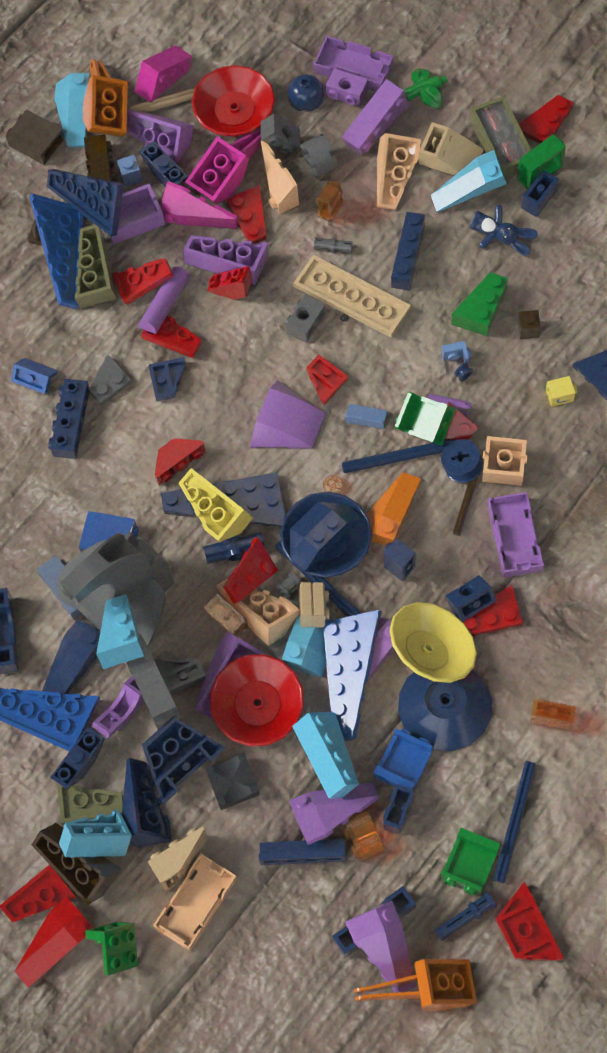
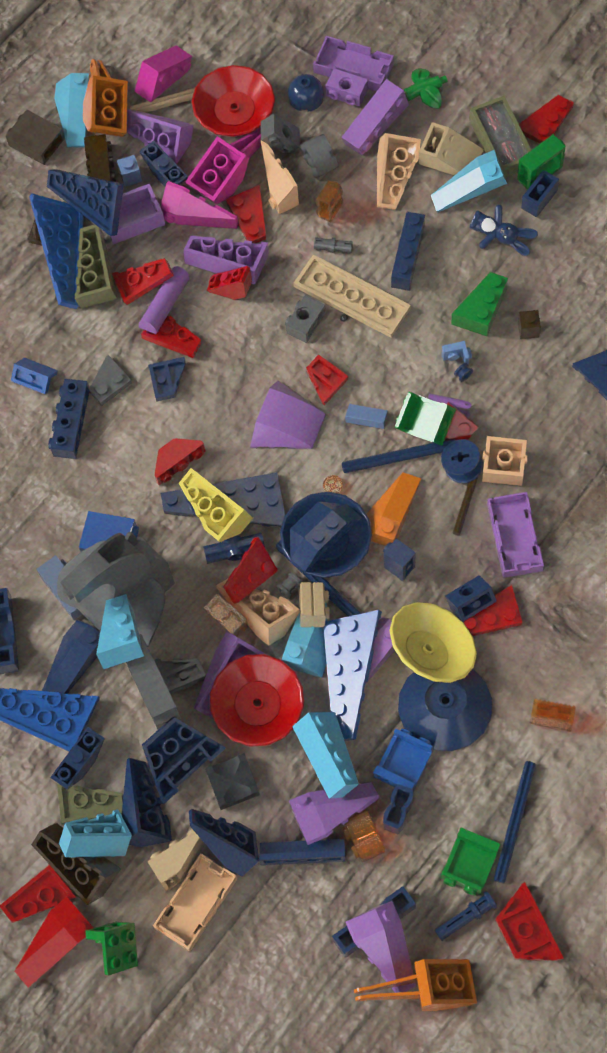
(121, 711): medium lavender arch -> none
(231, 843): none -> dark blue wedge
(561, 391): light yellow brick -> none

